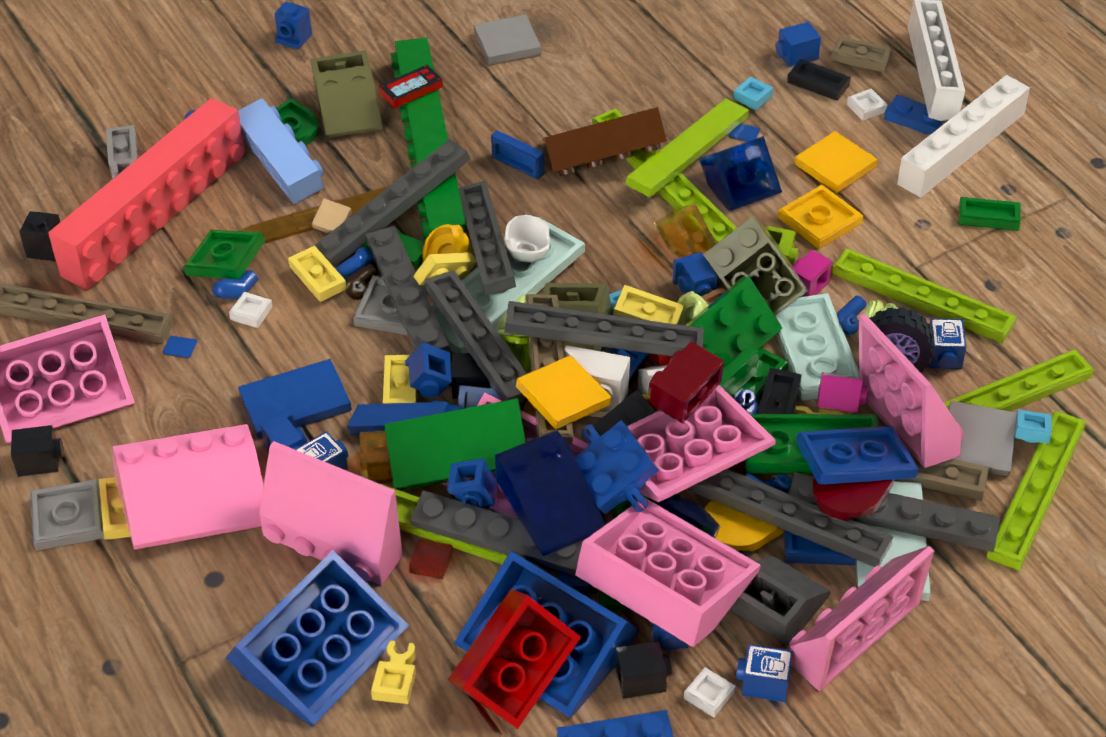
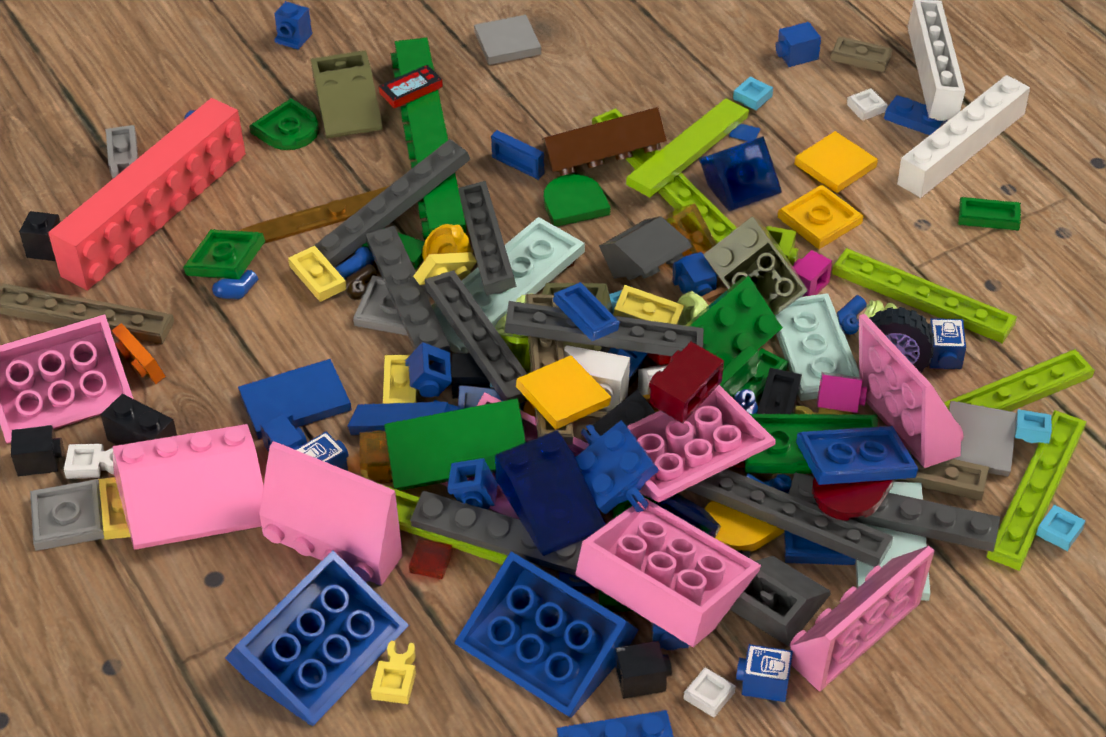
(87, 461): none -> white plate
(134, 422): none -> black brick
(142, 360): none -> orange plate
(179, 346): blue sticker -> none
(250, 309): white tile -> none
(279, 151): light blue brick -> none
(330, 216): tan tile -> none
(514, 658): red slope -> none
(527, 238): white hair -> none
(574, 200): none -> green tile
(586, 311): none -> blue tile
(644, 248): none -> dark grey slope
(819, 79): black tile -> none
(1060, 527): none -> medium azure plate

